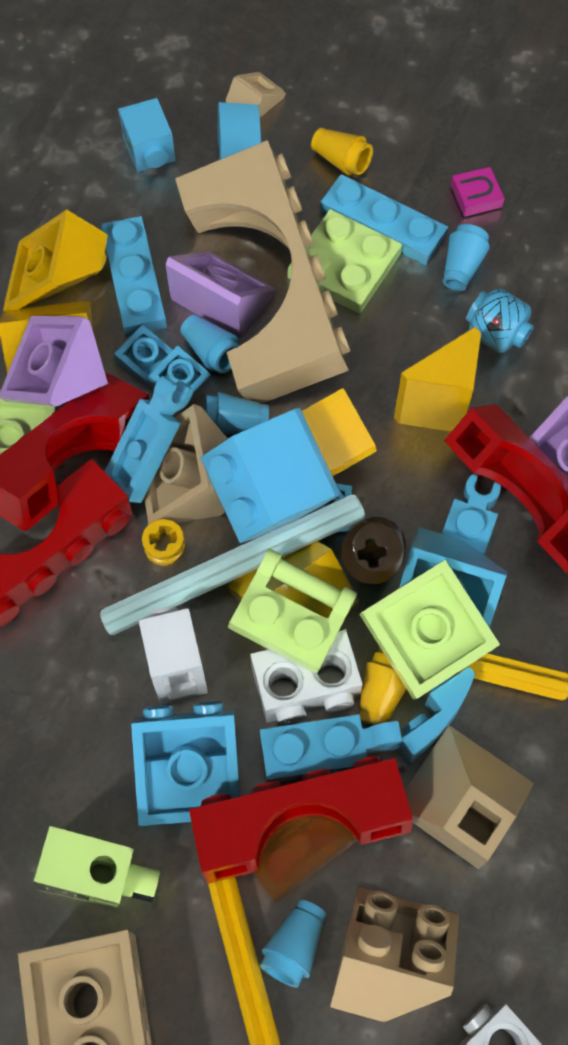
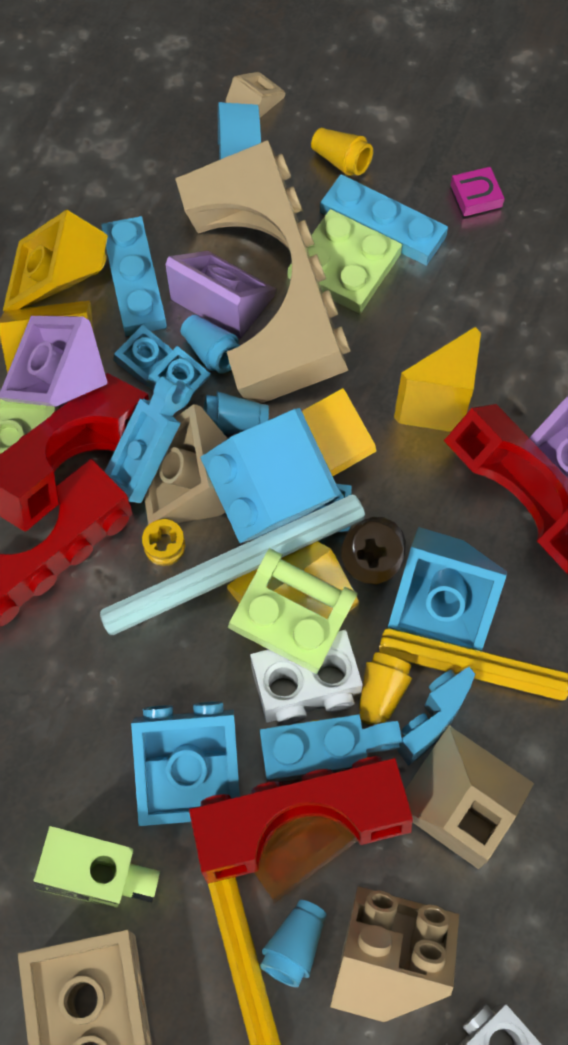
(147, 135): medium azure brick -> none
(172, 655): white brick -> none
(429, 629): yellowish green plate -> none
(464, 255): medium azure cone -> none
(472, 519): medium azure plate -> none
(500, 320): medium azure head -> none

